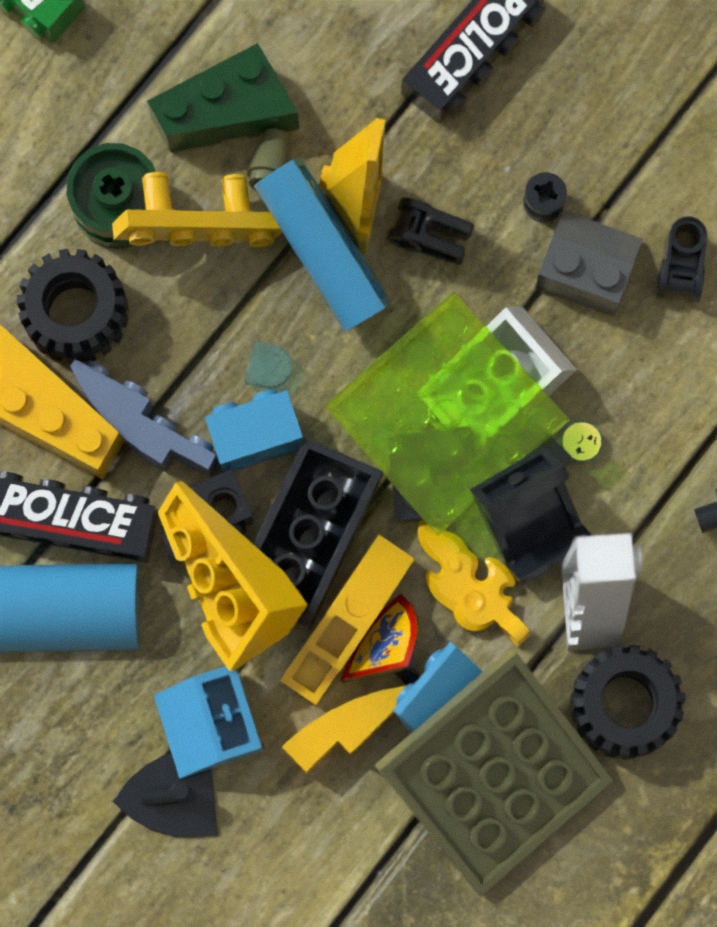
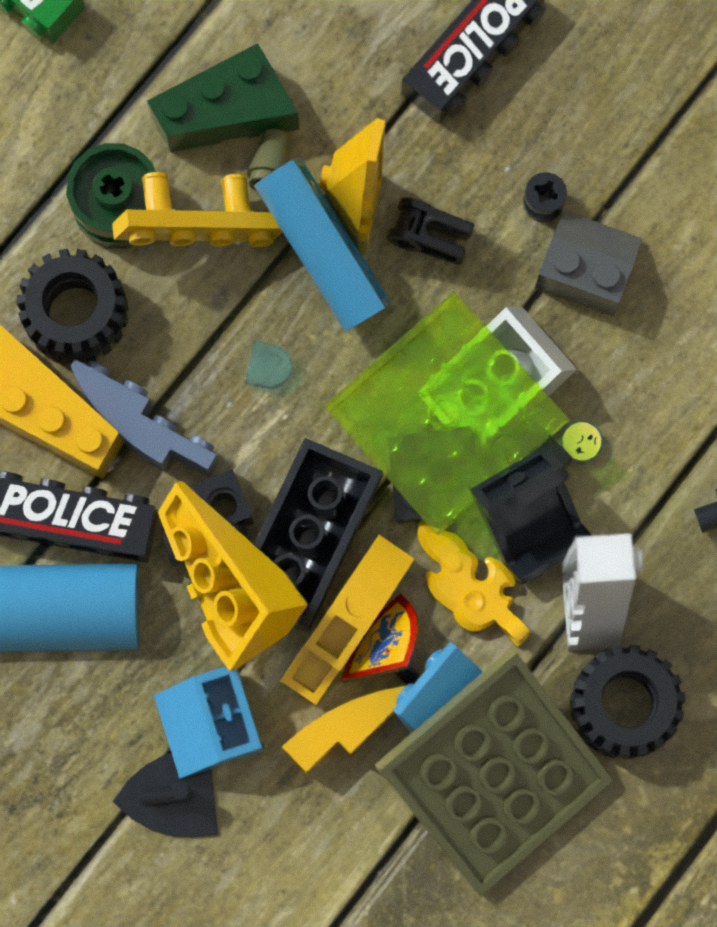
(254, 430): dark azure brick -> none
(681, 267): black piece -> none

